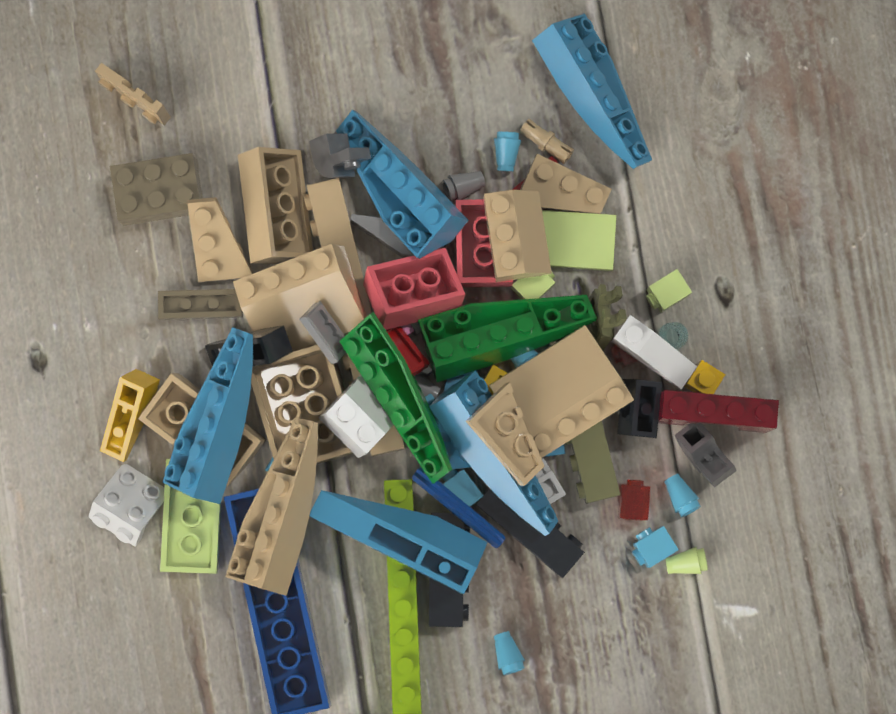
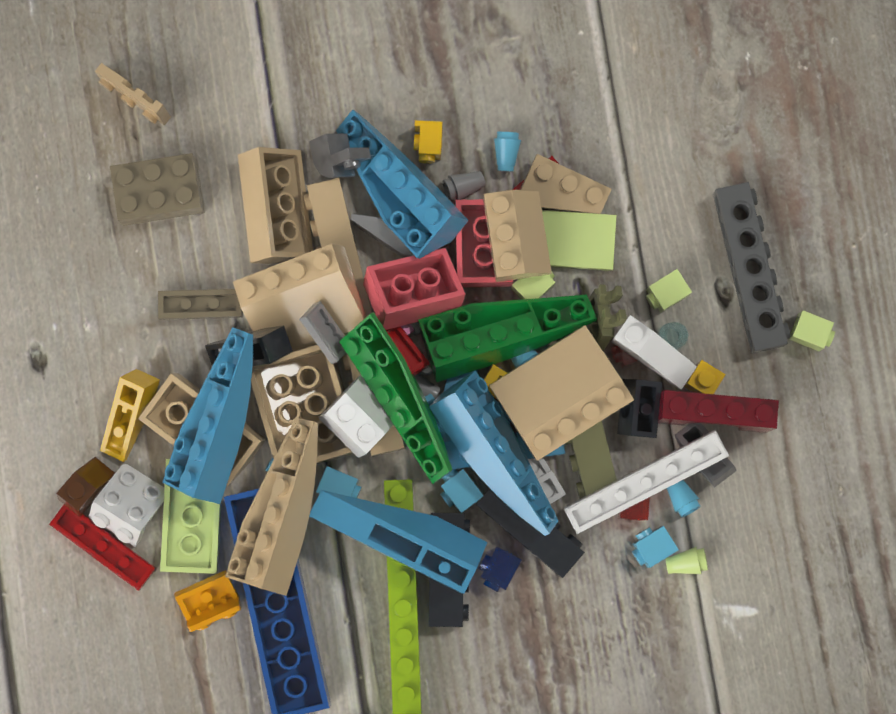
(84, 486): none -> reddish brown slope
(103, 547): none -> red tile
(208, 601): none -> light orange bracket
(214, 244): tan wing -> none
(339, 483): none -> medium azure brick
(428, 141): none -> yellow brick
(459, 509): blue axle -> none
(499, 569): none -> clear blue brick
(505, 434): tan wing -> none
(508, 654): medium azure cone -> none
(546, 141): tan pin -> none
(593, 85): dark azure wedge -> none
(646, 481): none -> white tile
(758, 337): none -> dark grey brick
(812, 331): none -> yellowish green brick

